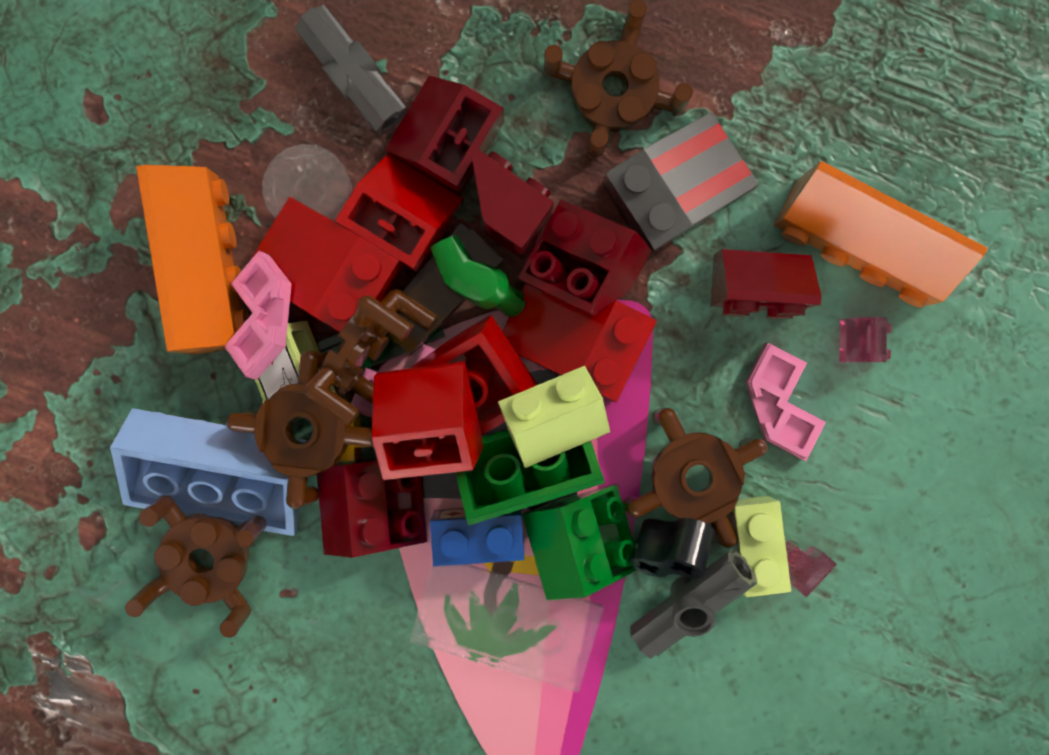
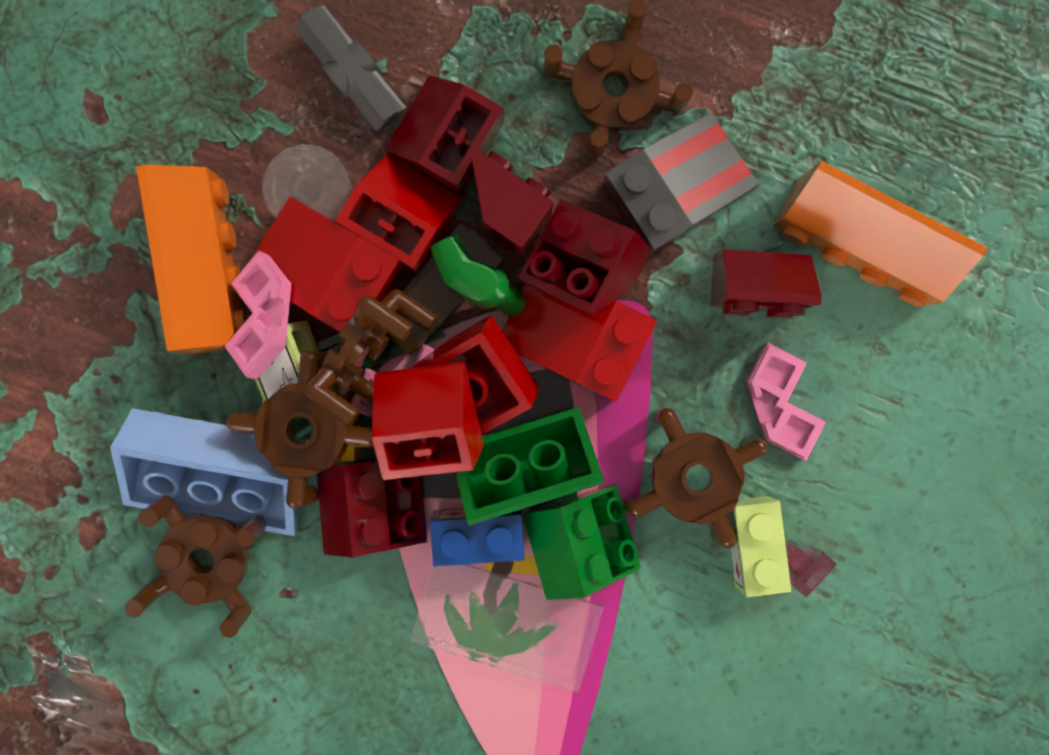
(555, 416): yellowish green brick -> none
(673, 547): black axle -> none
(693, 604): dark grey piece -> none
(864, 340): clear pink tile -> none

